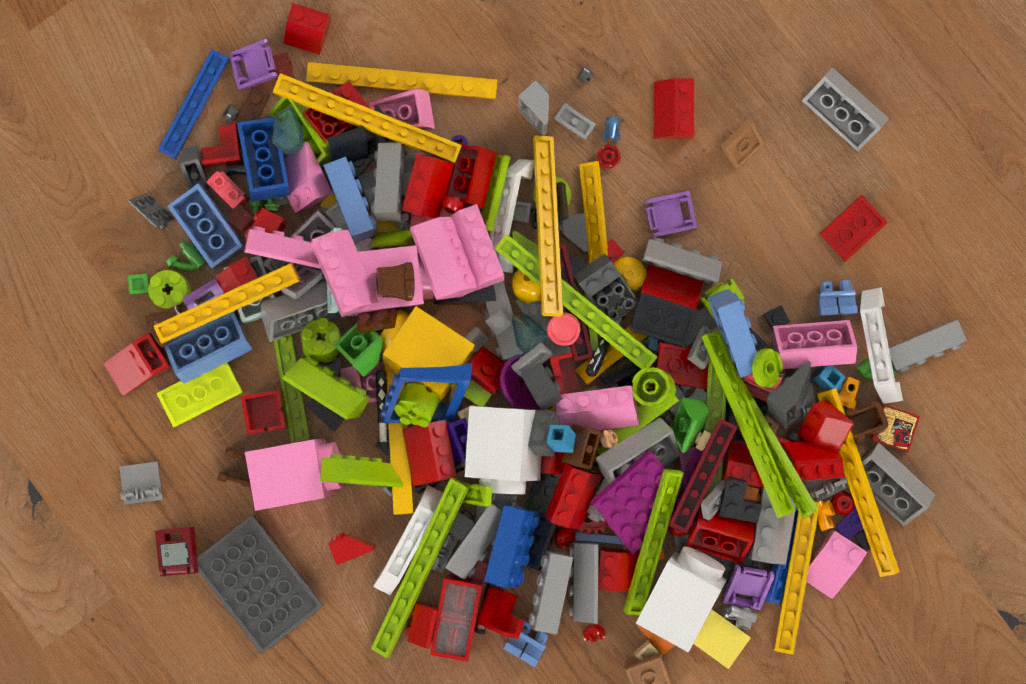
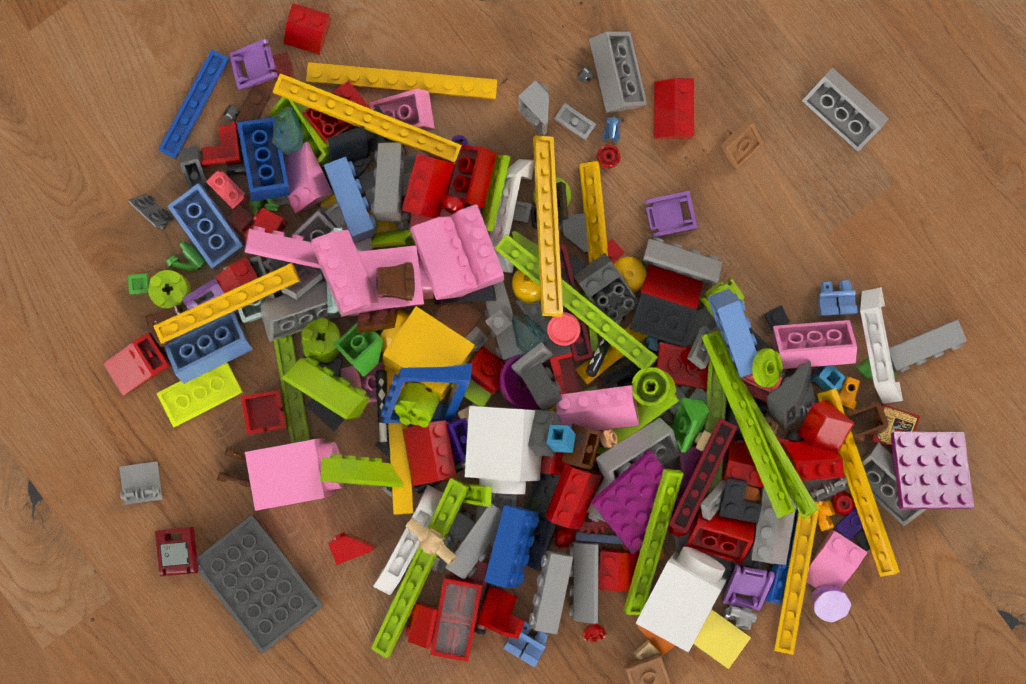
(431, 541): none -> tan pin
(618, 71): none -> light grey slope
(830, 603): none -> hat
(853, 228): red tile -> none
(932, 470): none -> plate

